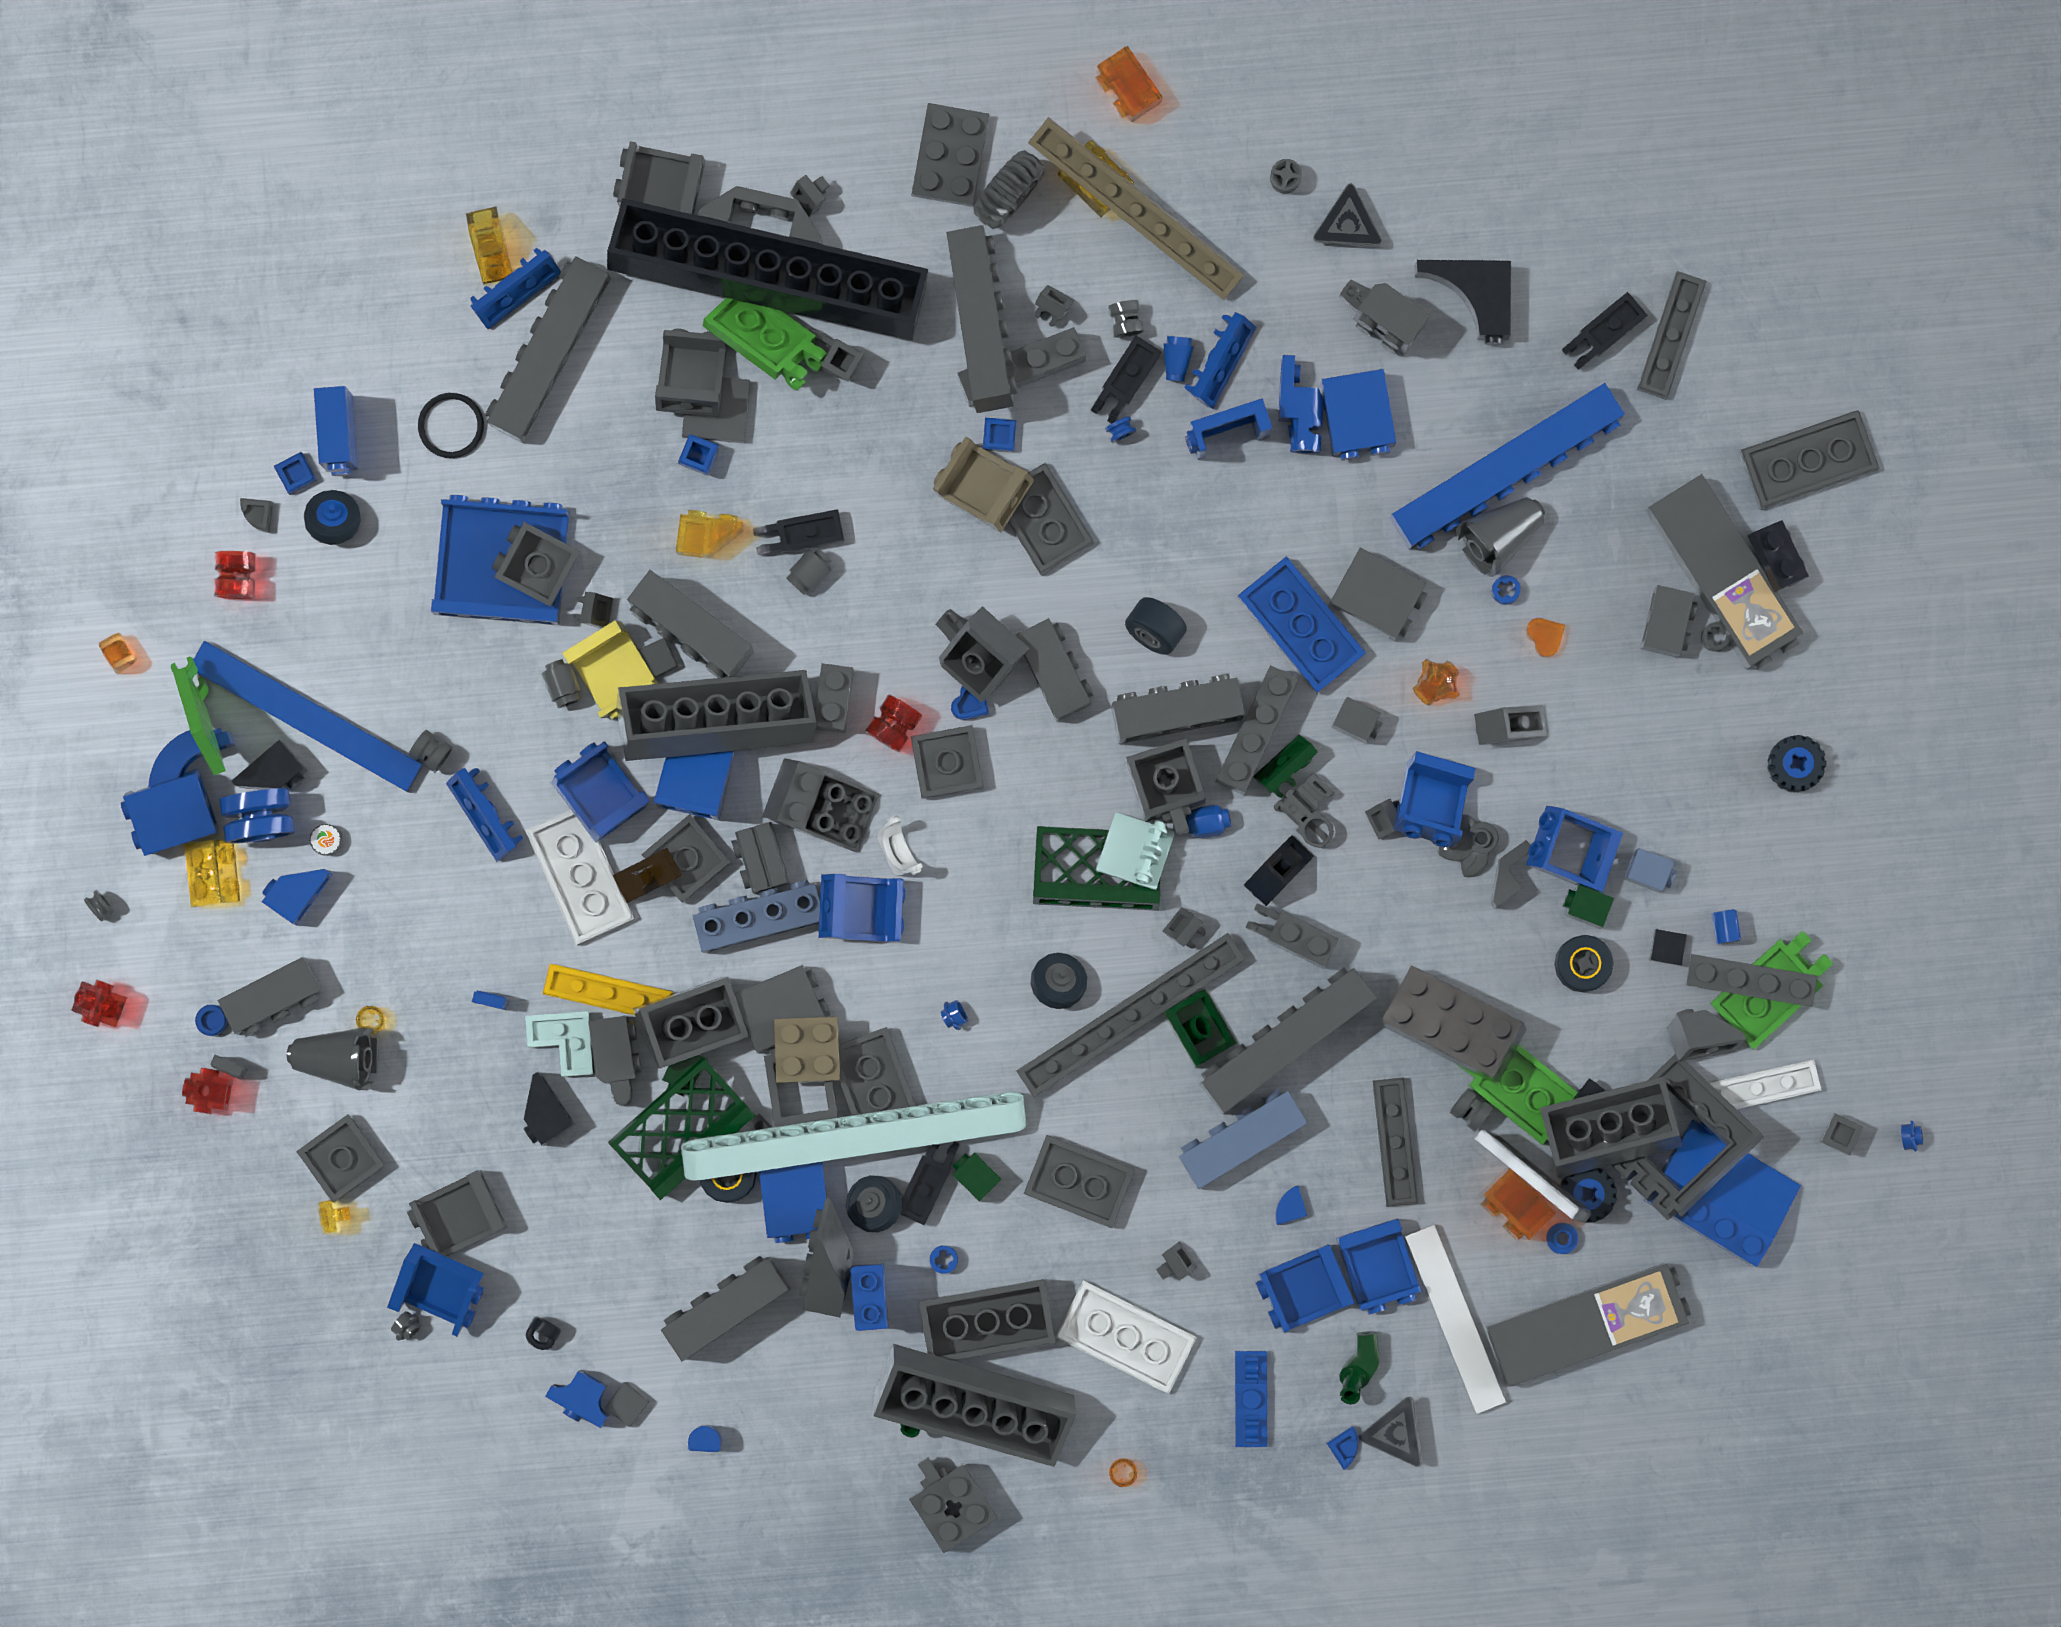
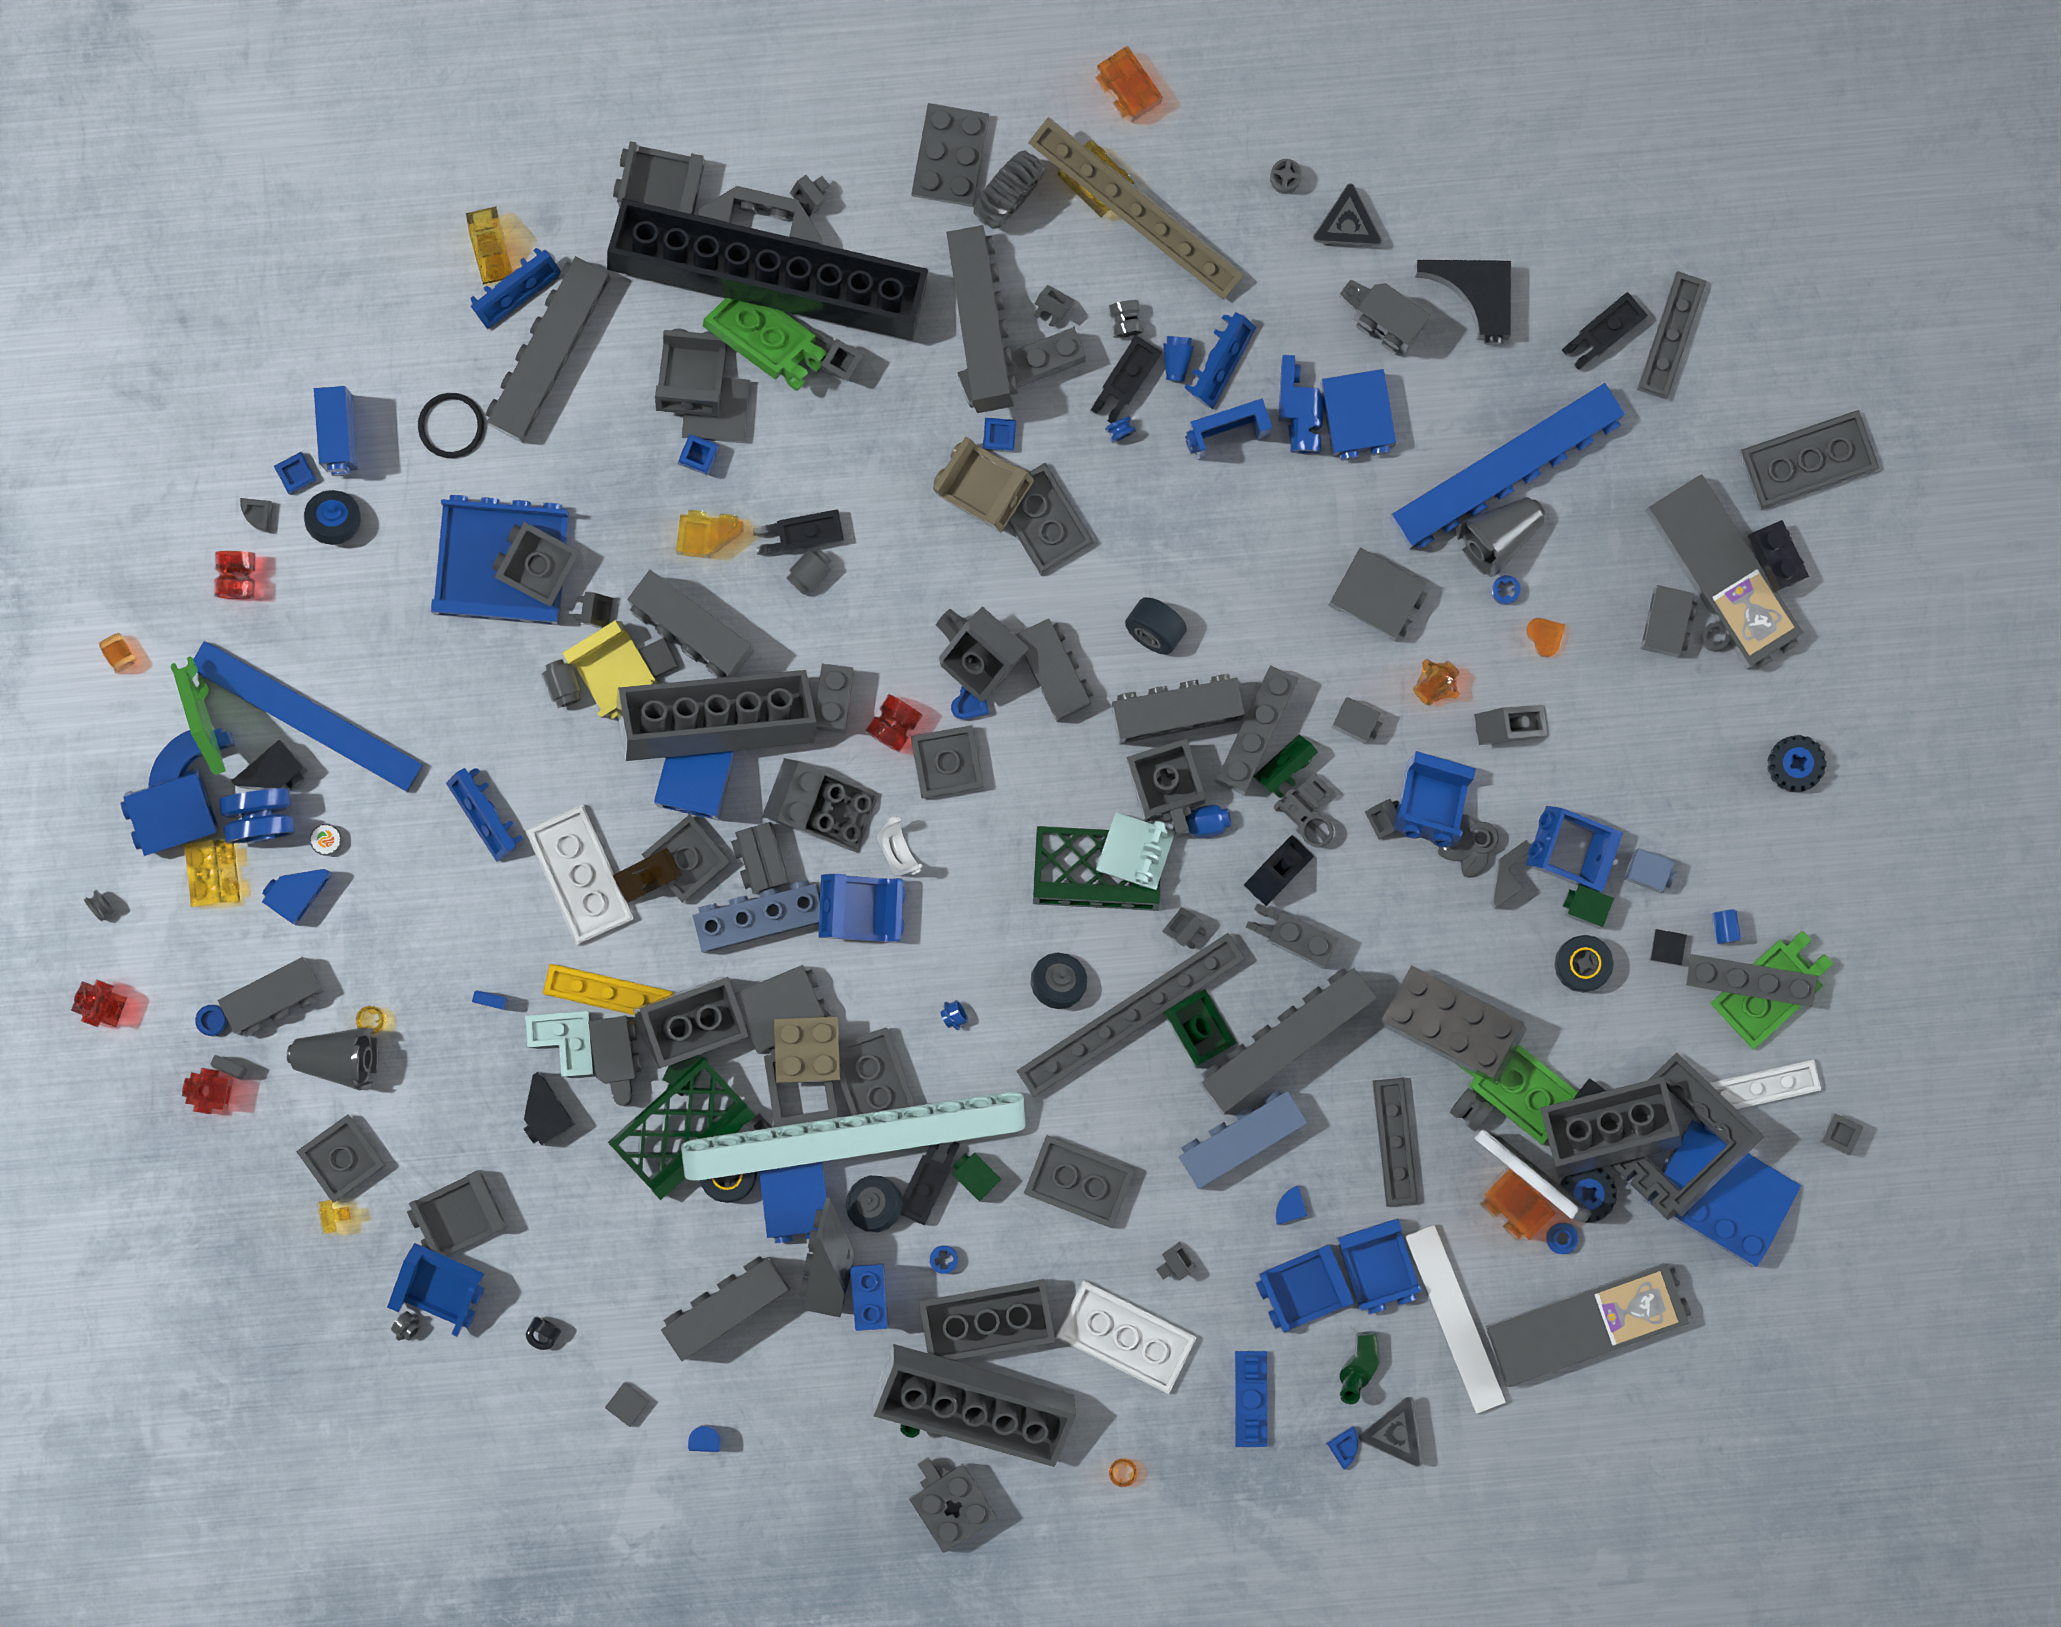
(429, 750): dark grey wheel -> none
(581, 1398): blue brick -> none
(598, 791): blue panel -> none
(1301, 624): blue plate -> none
(1702, 1035): dark grey slope -> none
(1911, 1136): blue plate -> none

